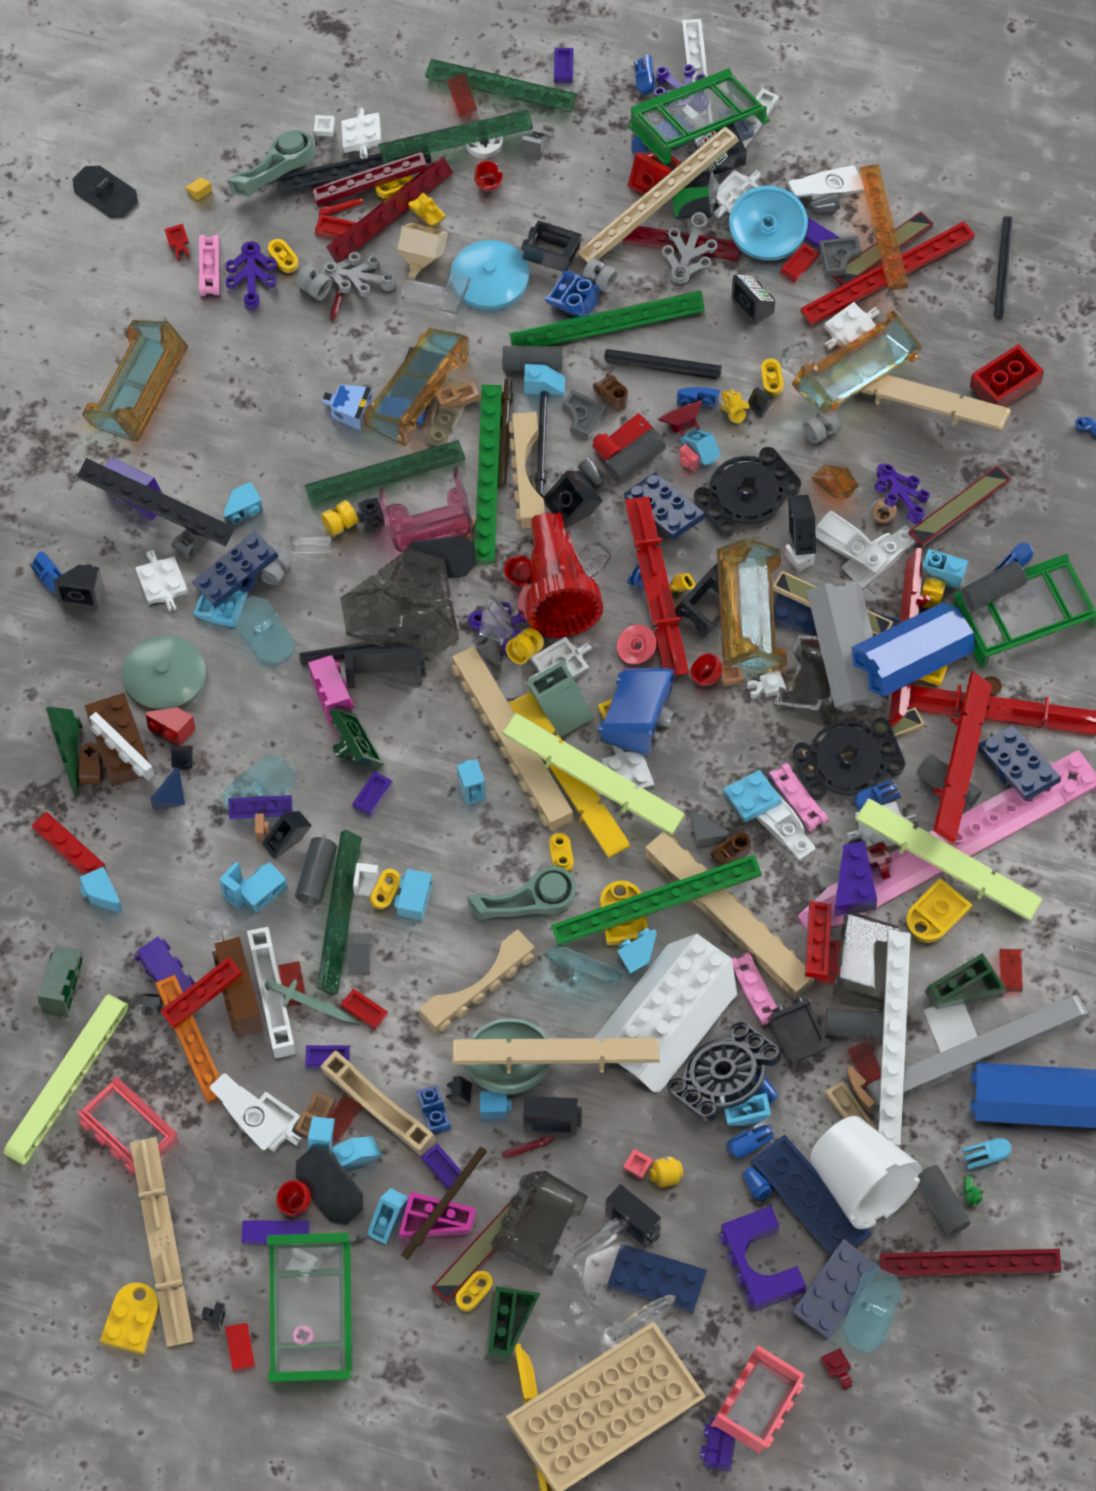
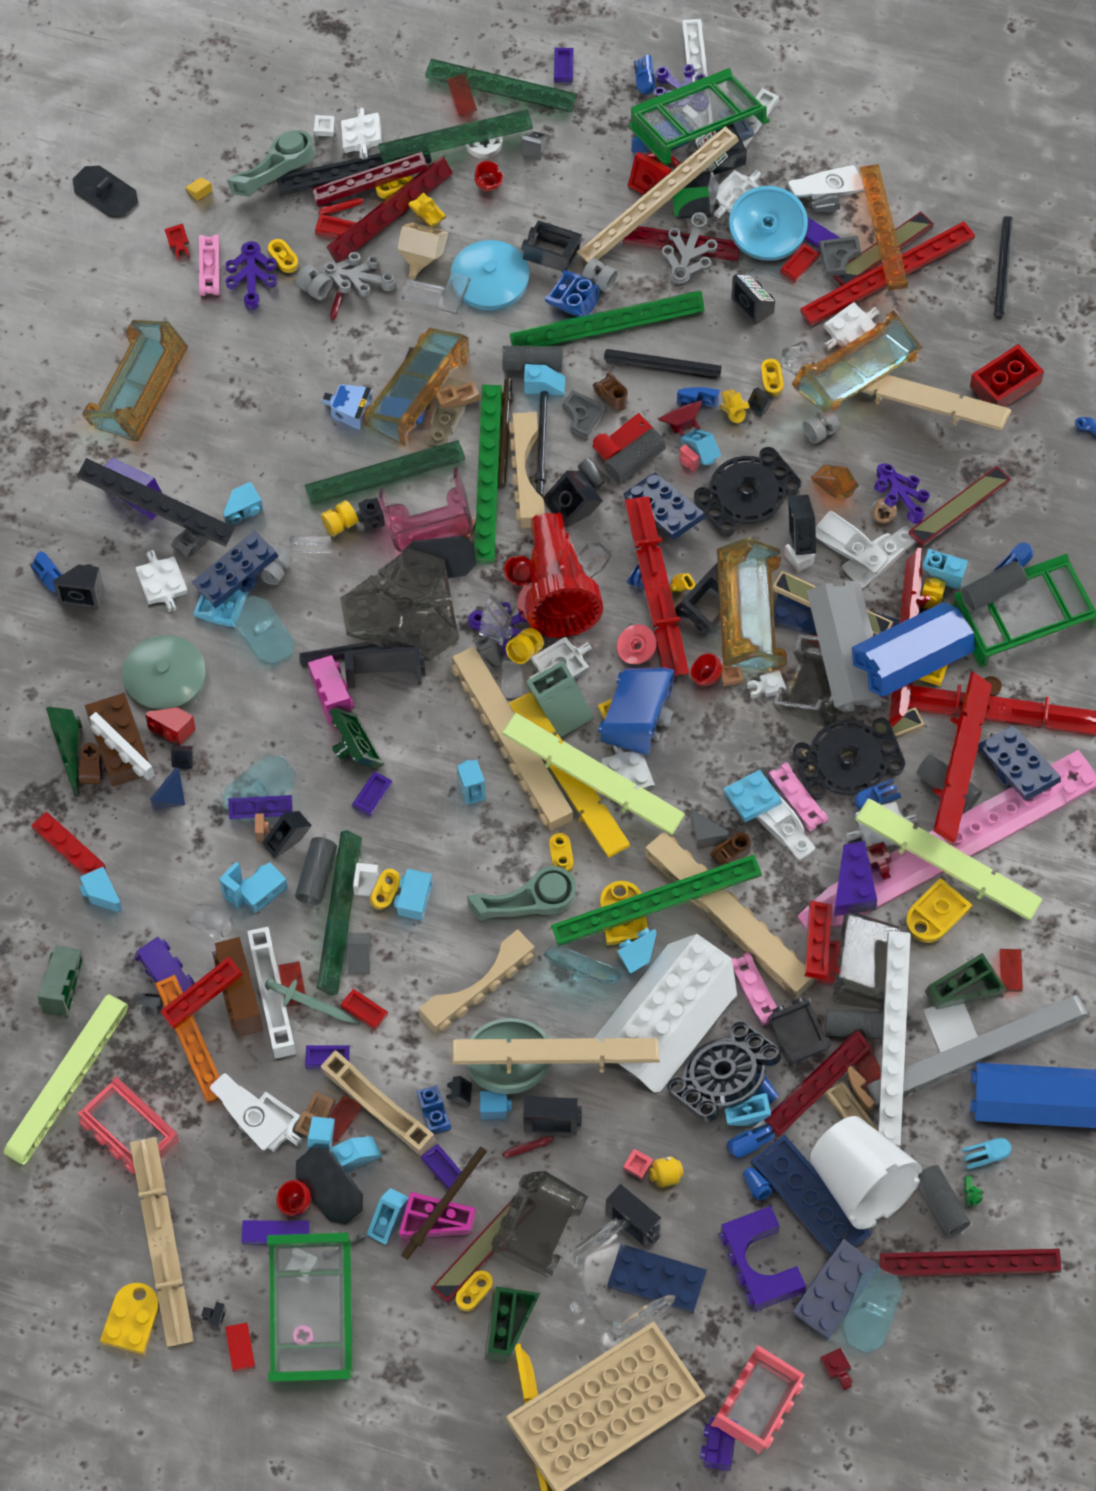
(817, 1083): none -> dark red tile

